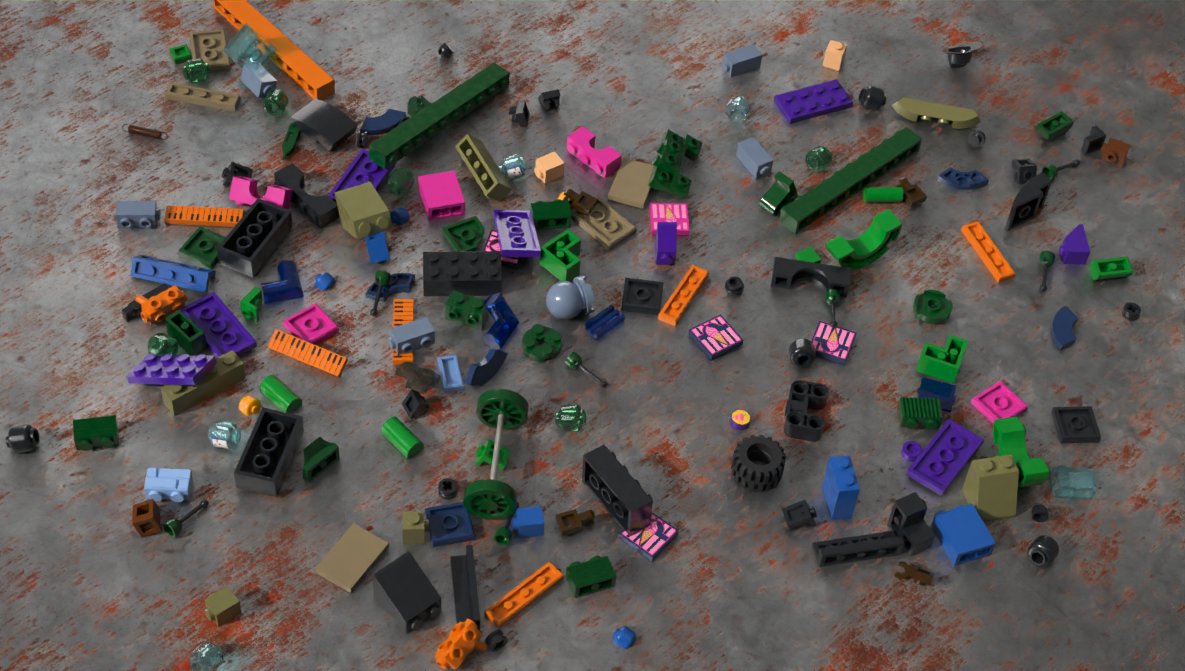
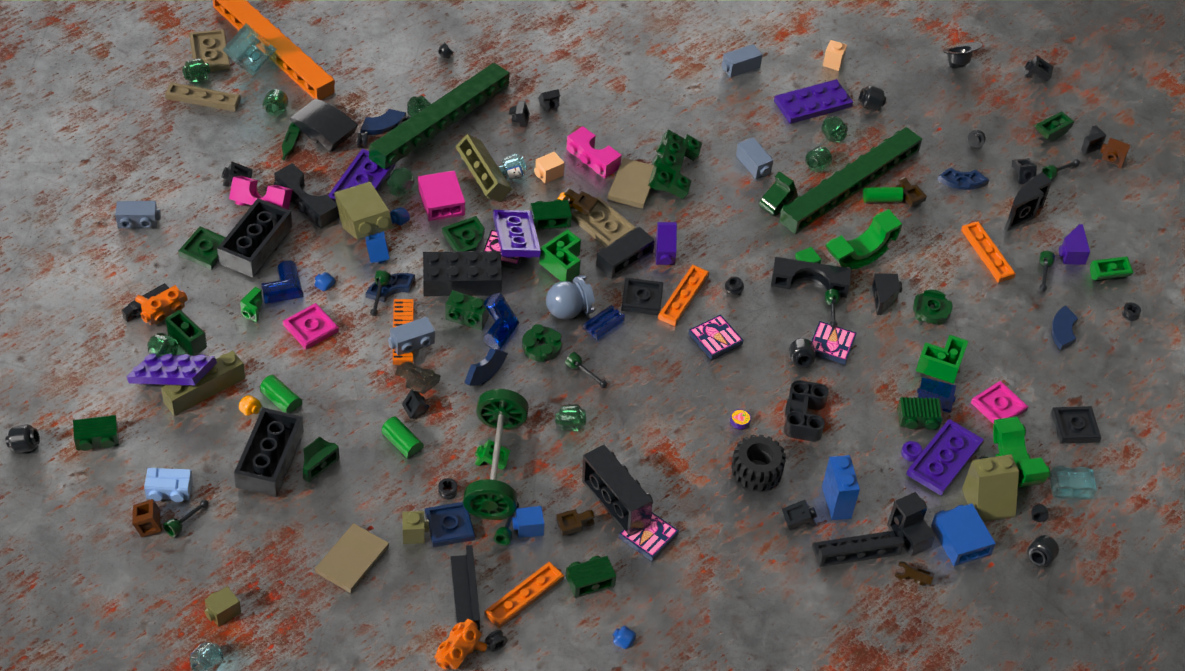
(144, 131): reddish brown piece -> none
(171, 273): blue fence -> none
(180, 54): green tile -> none
(203, 216): orange tile -> none
(220, 325): dark purple plate -> none
(224, 434): clear light blue head -> none
(258, 79): sand blue brick -> none
(307, 353): orange tile -> none
(406, 593): black slope -> none
(450, 373): medium blue tile -> none
(625, 252): none -> black brick
(670, 213): tile -> none
(738, 109): clear light blue head -> none
(834, 129): none -> clear green head
(885, 290): none -> black slope
(960, 117): olive brick -> none
(1039, 67): none -> black bracket

